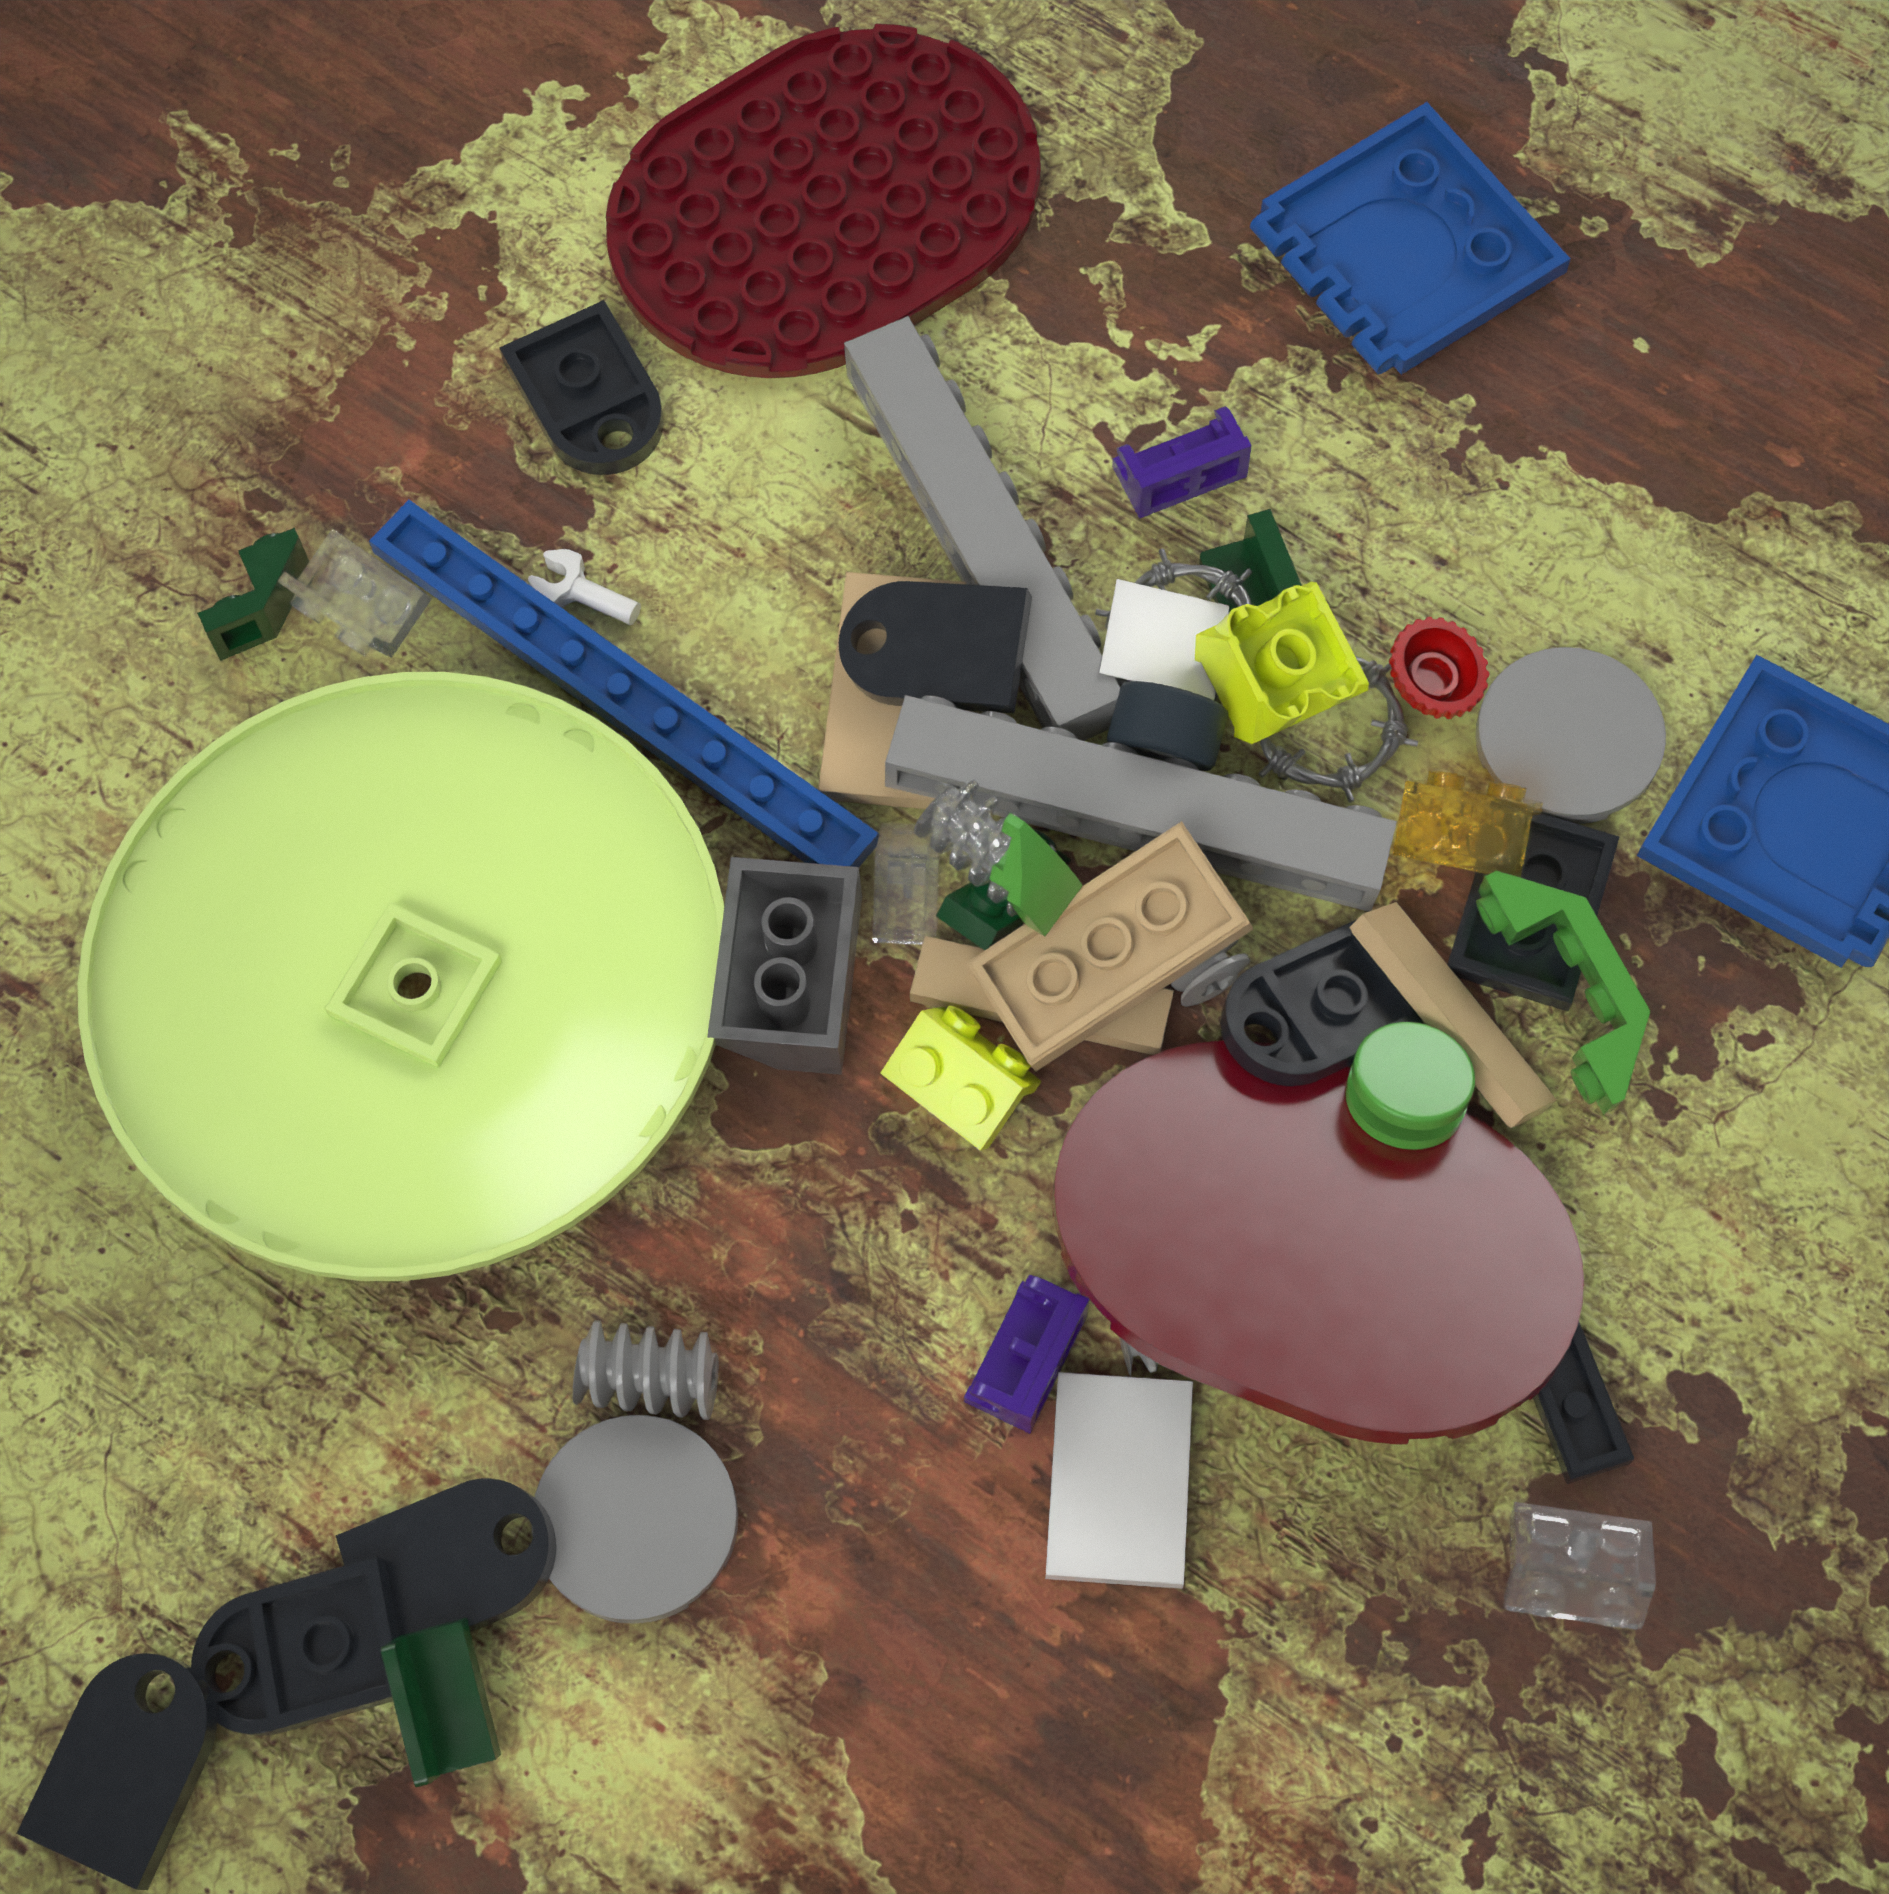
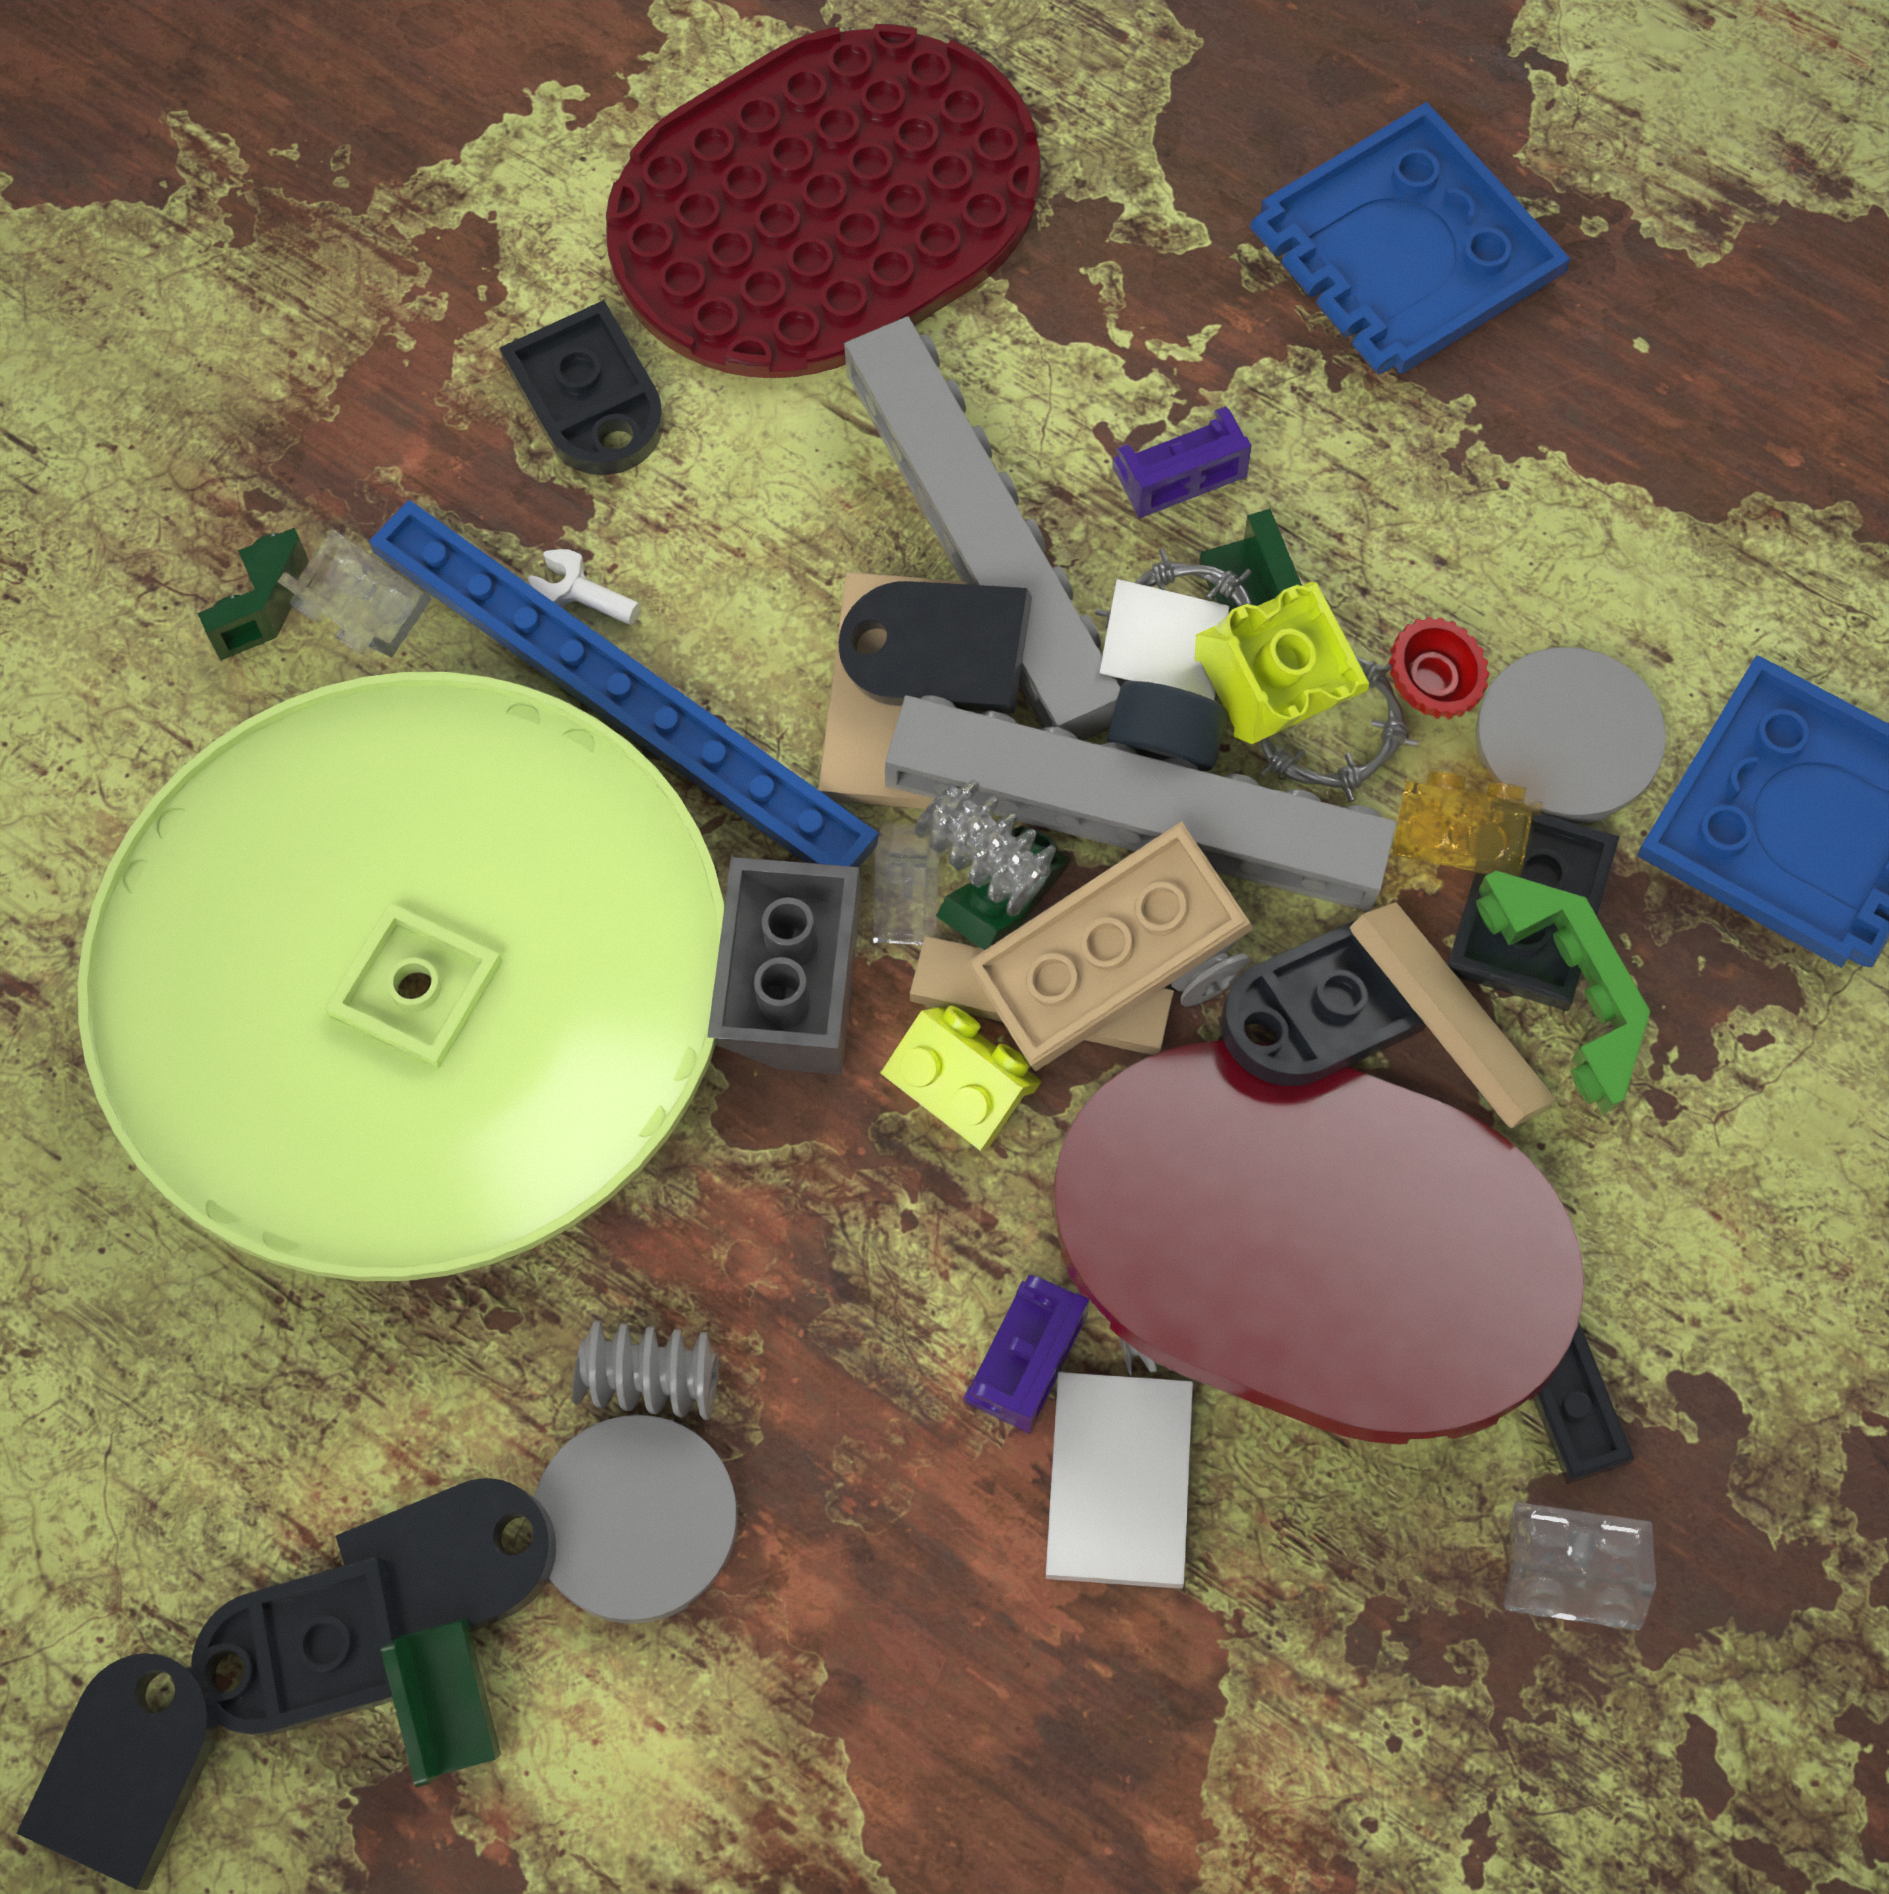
(1034, 876): bright green slope -> none
(1410, 1085): head -> none

